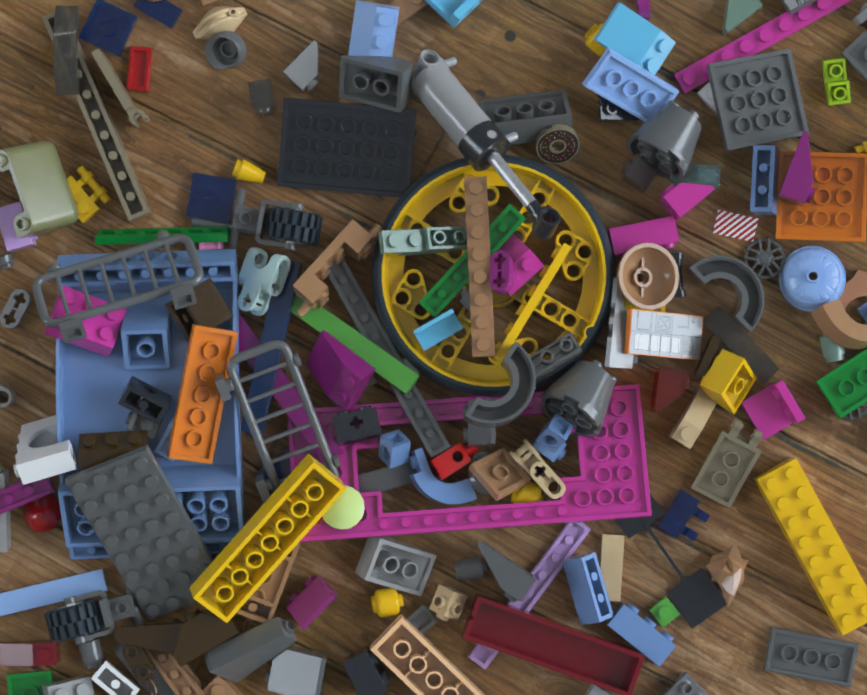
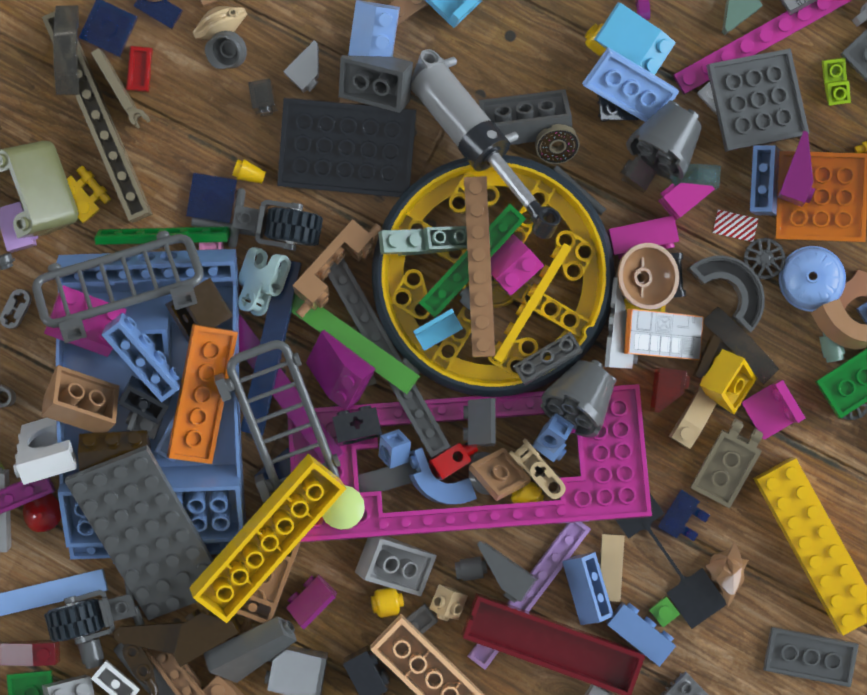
(81, 400): none -> medium nougat slope
(142, 356): none -> medium blue brick
(496, 272): magenta beam -> none
(506, 409): dark grey brick -> none
(598, 207): none -> dark grey bar

